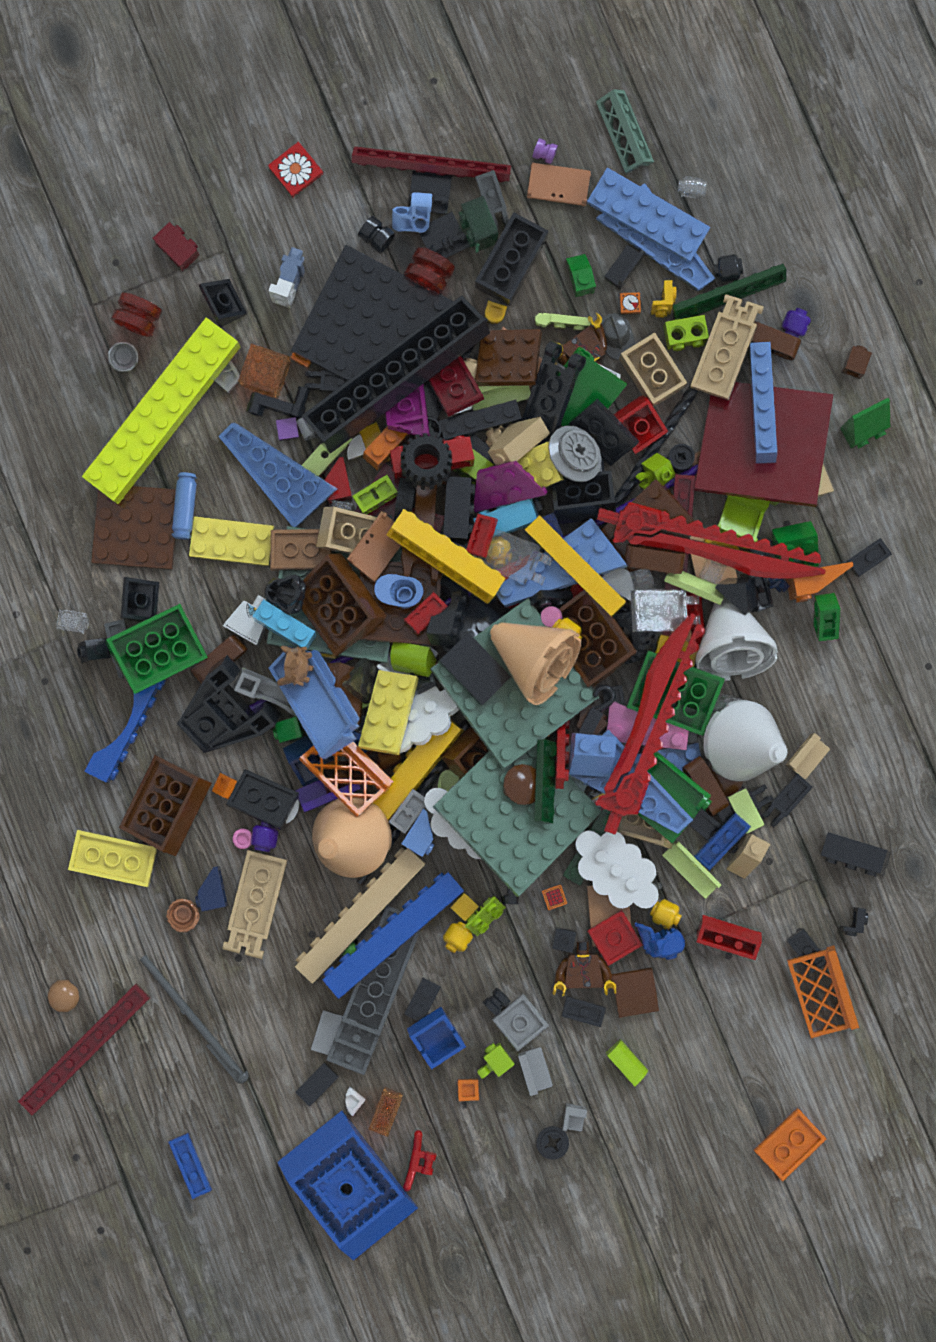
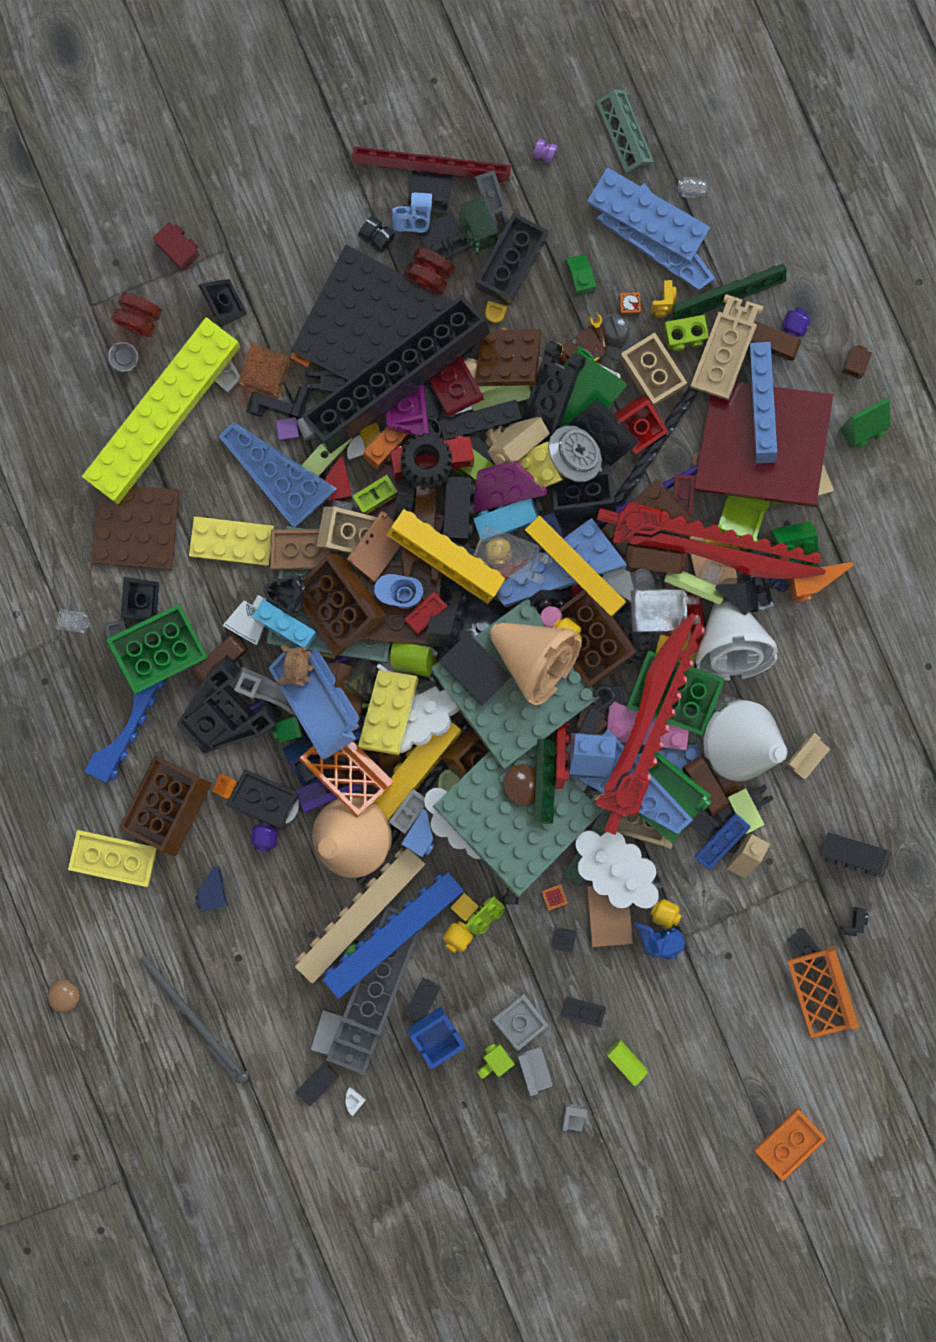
(84, 1049): dark red plate -> none
(93, 650): black bracket -> none
(182, 915): nougat hair -> none
(184, 506): medium blue axle -> none
(190, 1165): blue tile -> none
(242, 838): bright pink tile -> none
(255, 903): tan hinge -> none
(289, 280): hips -> none
(295, 169): tile -> none
(341, 1156): blue slope -> none
(385, 1111): clear orange brick -> none
(414, 1165): red piece -> none
(468, 1090): orange tile -> none
(481, 535): red plate -> none
(496, 1001): black wheel -> none
(548, 1151): black gear -> none
(558, 181): nougat door -> none
(561, 321): yellowish green hinge -> none
(583, 971): reddish brown torso -> none
(614, 937): red tile -> none
(624, 266): black panel -> none
(635, 992): reddish brown slope -> none
(656, 468): lime brick -> none
(681, 457): black wheel -> none
(691, 869): yellowish green panel -> none
(728, 268): black head -> none
(729, 937): red brick -> none
(788, 798): black hinge -> none
(826, 617): green brick -> none
(869, 557): black plate -> none

